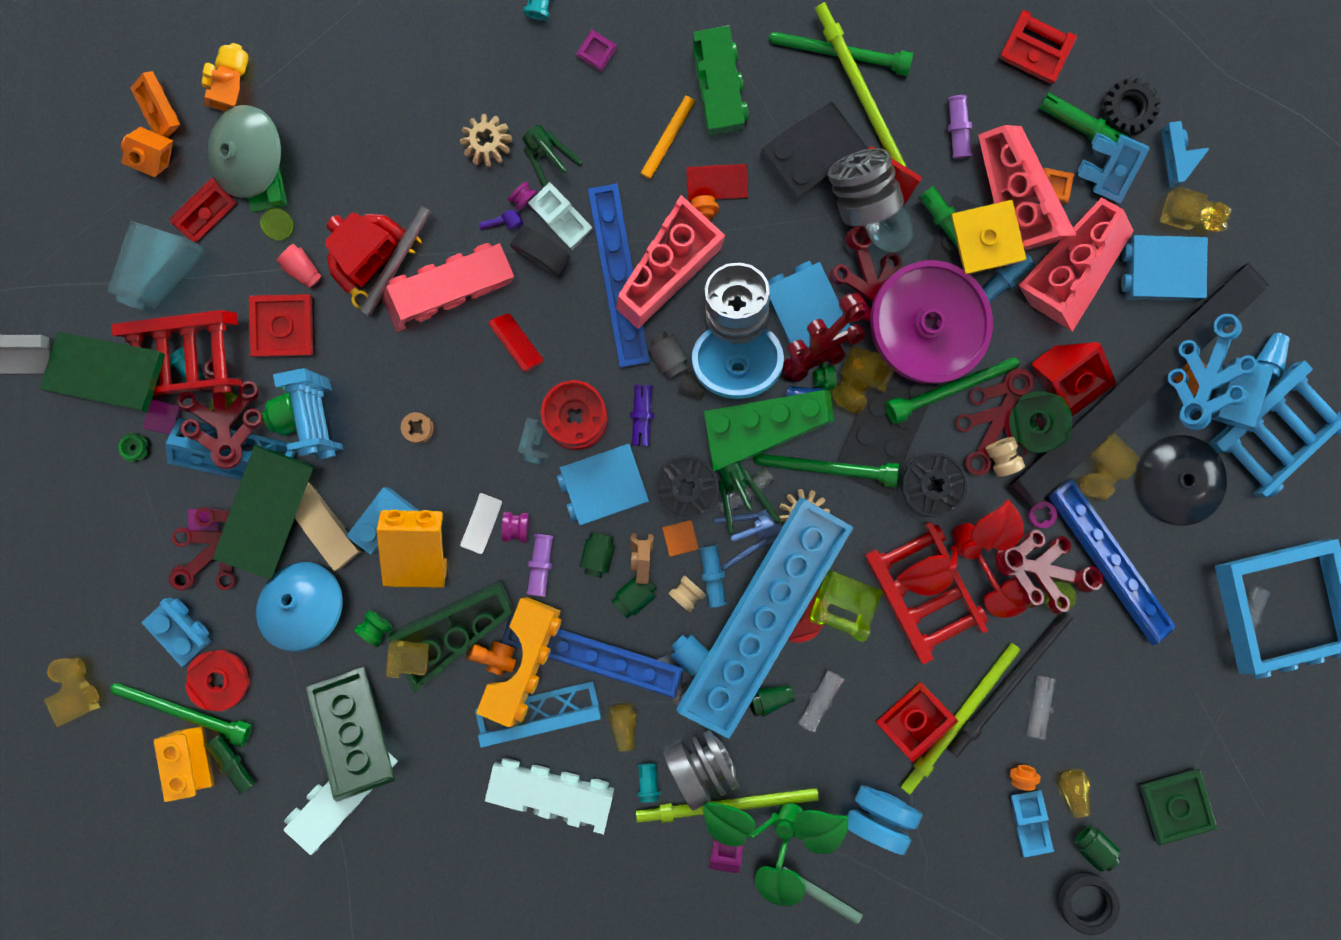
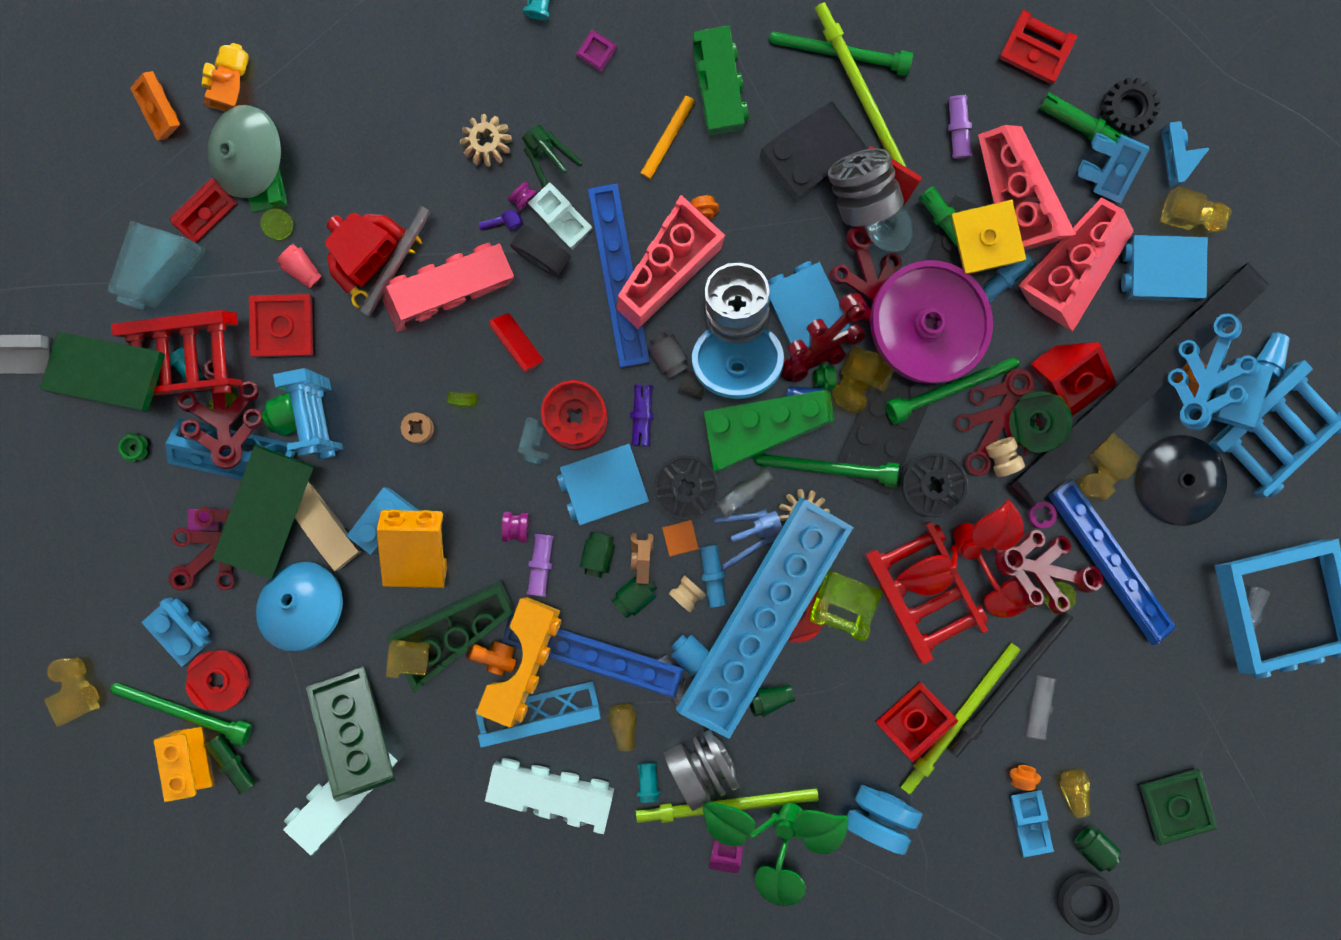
(146, 151): orange brick -> none
(161, 417): magenta tile -> none
(373, 628): green wheel -> none
(461, 398): none -> clear neon green tile
(481, 523): white sticker -> none
(717, 181): red slope -> none
(736, 481): dark green plant -> none
(821, 701): clear pin -> none
(831, 902): sand green bar -> none
(1061, 183): orange tile -> none

